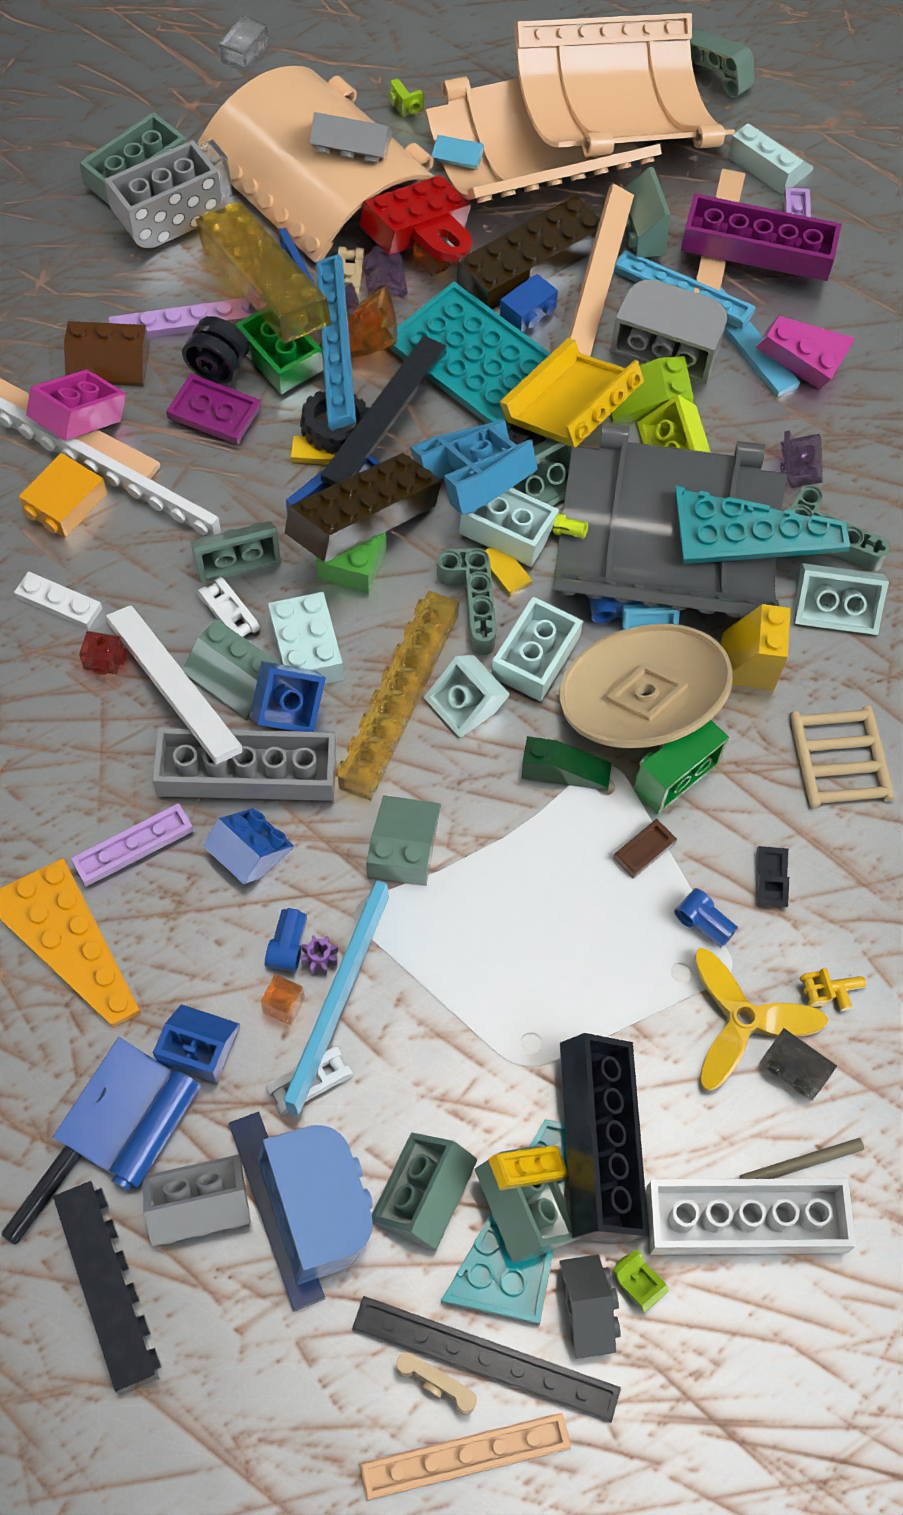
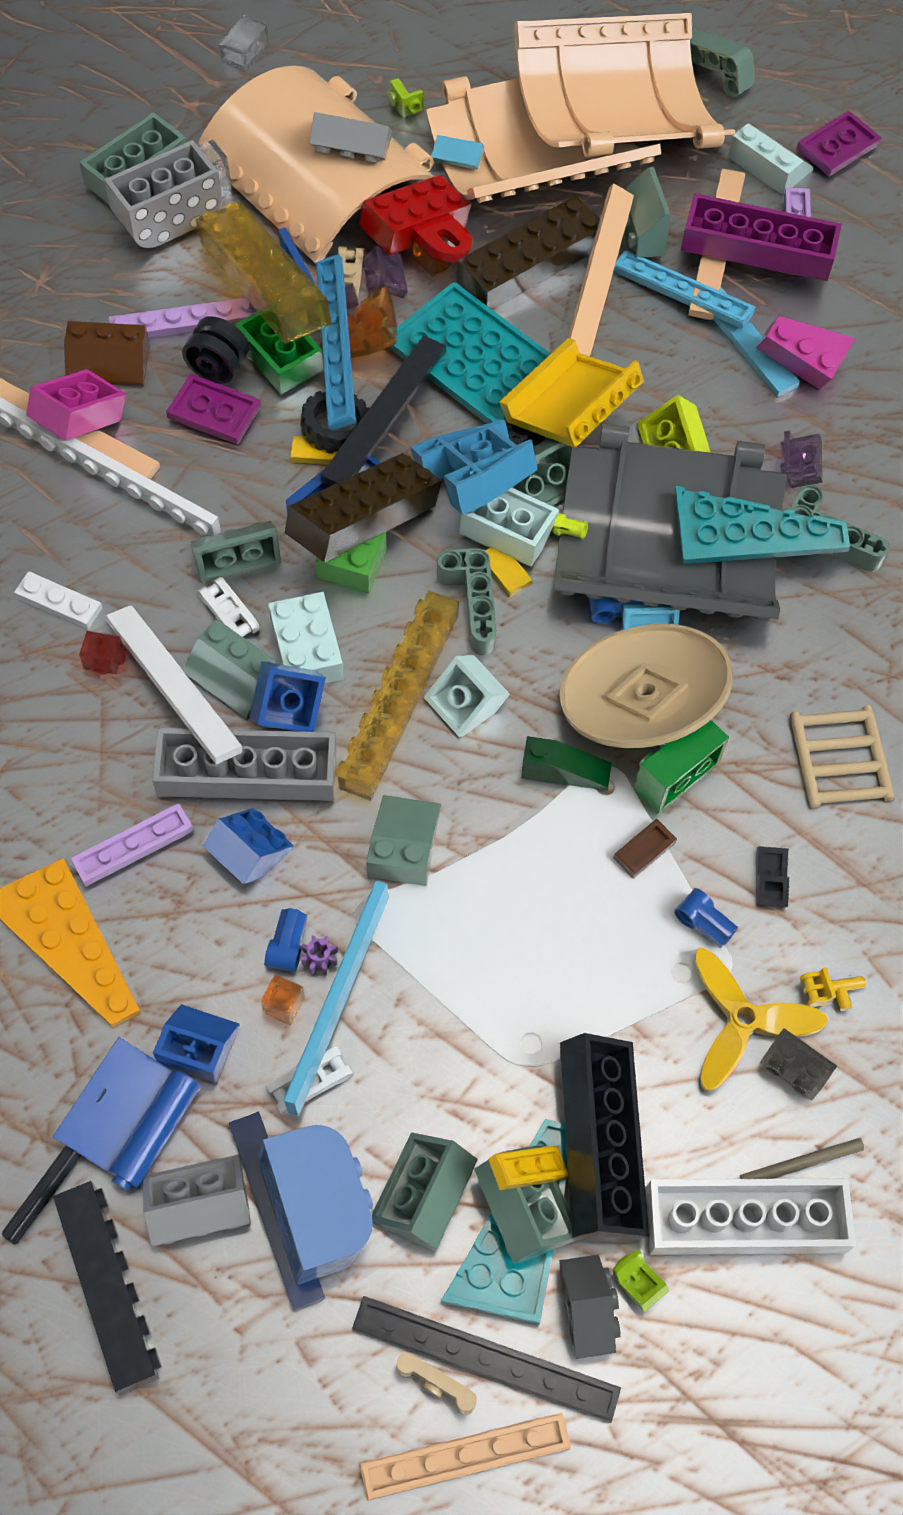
(62, 495): light orange brick -> none
(529, 303): blue brick -> none
(536, 648): light aqua brick -> none
(662, 381): lime slope -> none
(670, 322): light grey brick -> none
(758, 646): yellow slope -> none
(839, 143): none -> magenta plate
(840, 598): light aqua slope -> none

